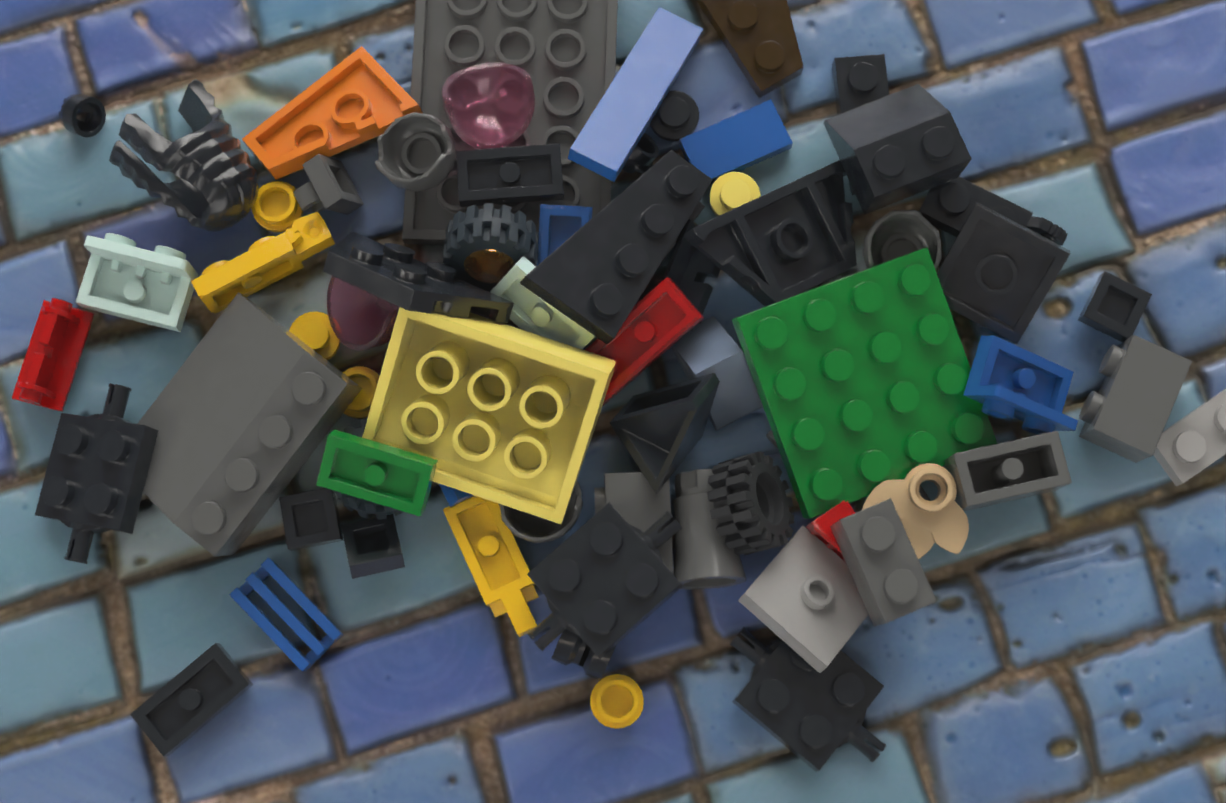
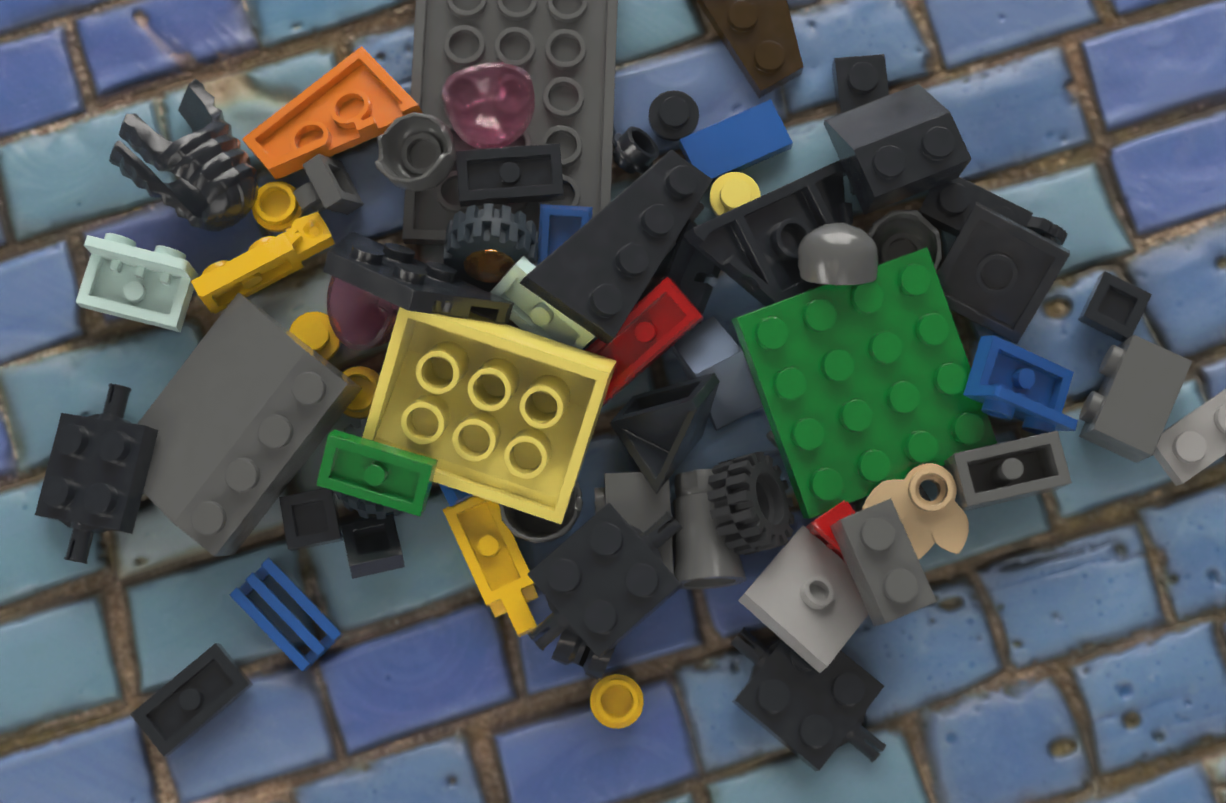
(53, 355): red hinge -> none
(95, 115): black hinge -> none
(635, 94): tile -> none
(838, 256): none -> dark grey hair

